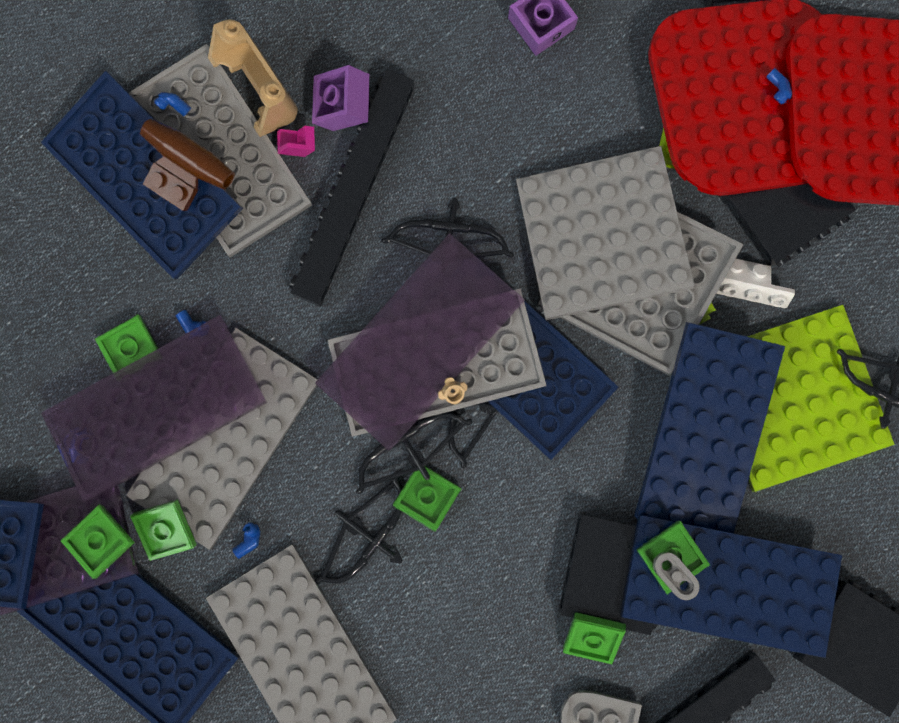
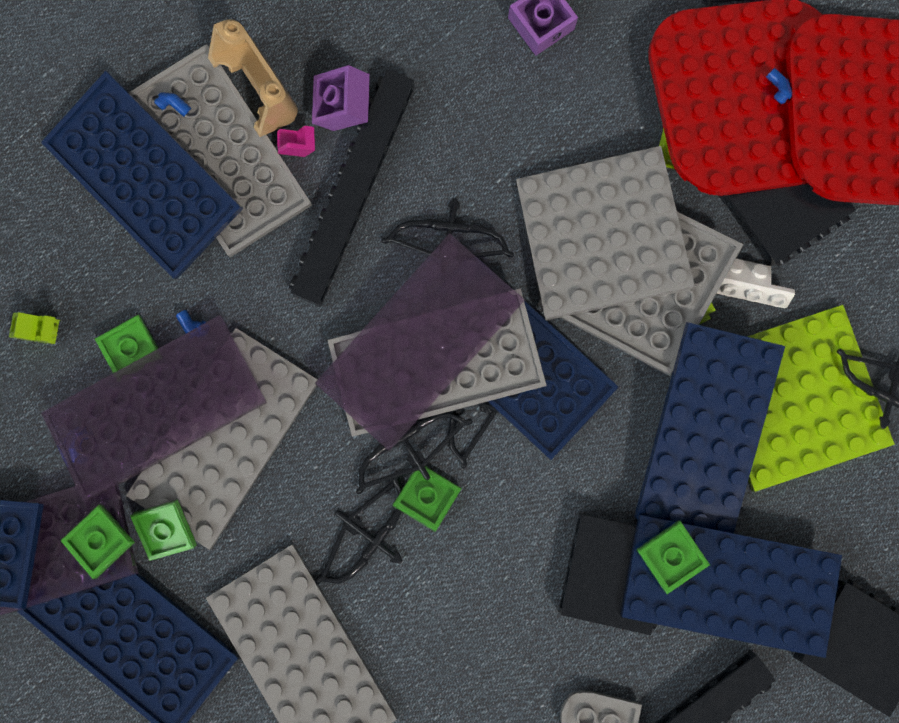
(34, 328): none -> lime brick
(182, 164): reddish brown plate -> none
(250, 542): blue arm -> none
(452, 397): tan plate -> none
(594, 638): bright green plate -> none
(675, 575): light grey plate -> none

